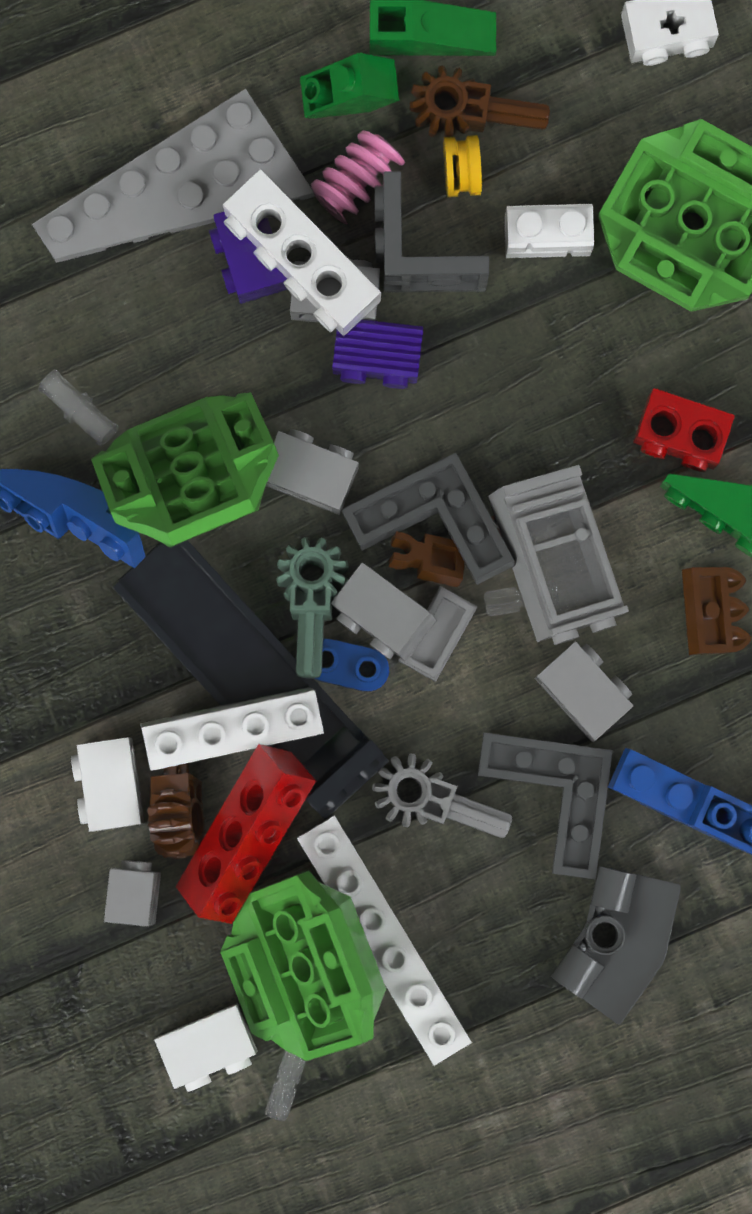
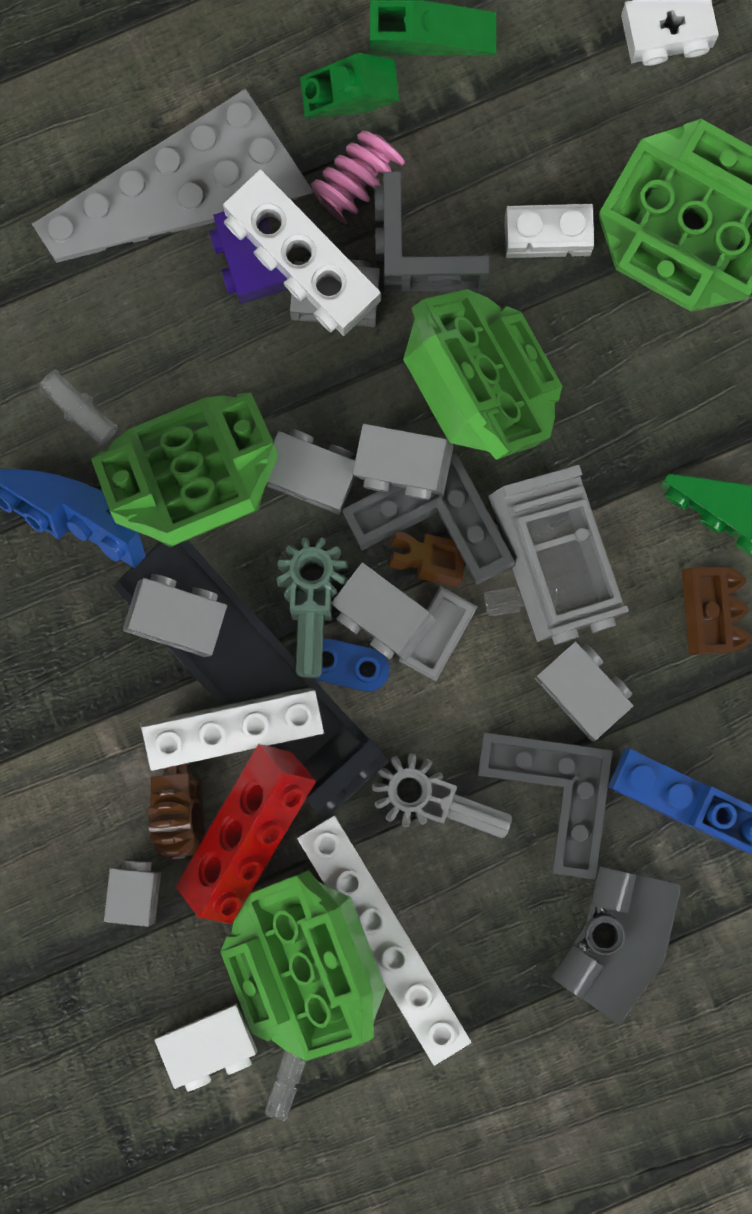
(108, 784): white brick -> none
(175, 616): none -> light grey brick
(379, 352): dark purple brick -> none
(402, 461): none -> light grey brick
(467, 166): yellow wheel -> none
(473, 106): reddish brown gear -> none
(482, 373): none -> bright green piece
(685, 418): red brick -> none

